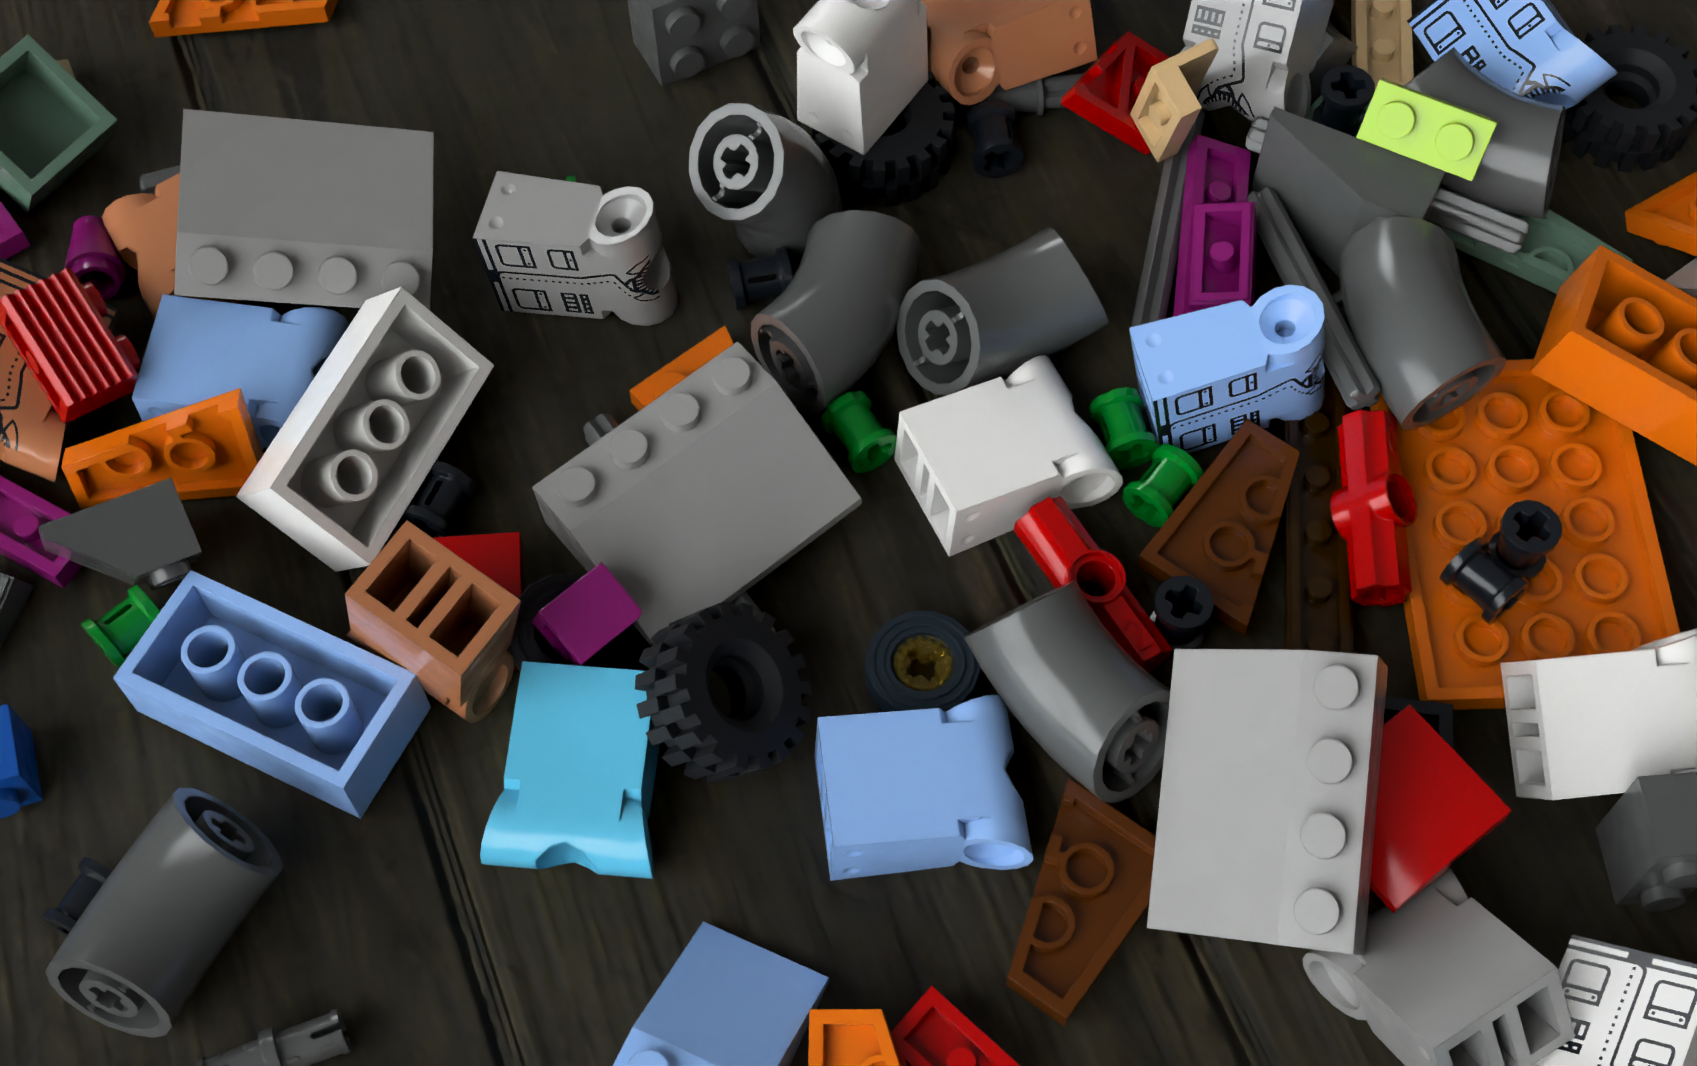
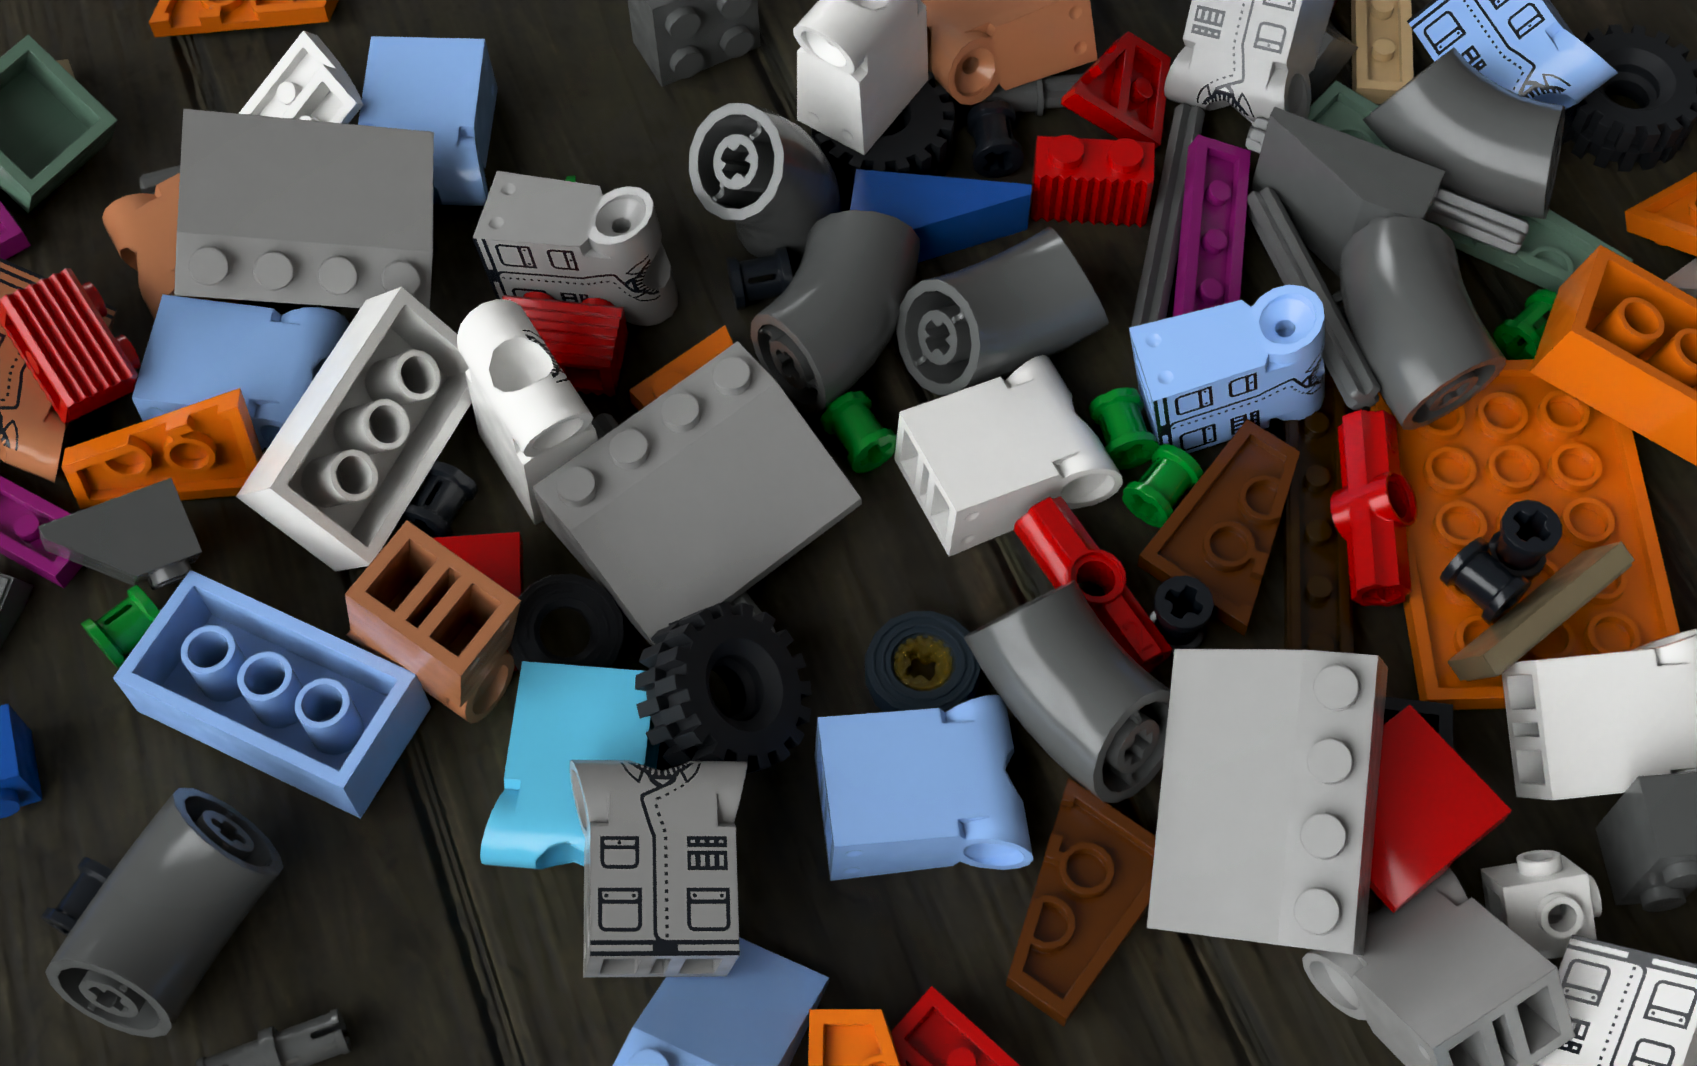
(95, 257): magenta cone -> none
(307, 86): none -> white slope
(442, 90): none -> light blue piece
(521, 398): none -> white piece
(583, 338): none -> red brick
(587, 616): magenta panel -> none
(659, 867): none -> light grey piece
(945, 210): none -> blue slope
(1092, 180): none -> red brick
(1168, 99): tan panel -> none
(1223, 254): magenta slope -> none
(1344, 95): black bush -> none
(1427, 129): plate -> none
(1527, 325): none -> green bush
(1541, 612): none -> dark tan tile
(1543, 900): none -> white brick

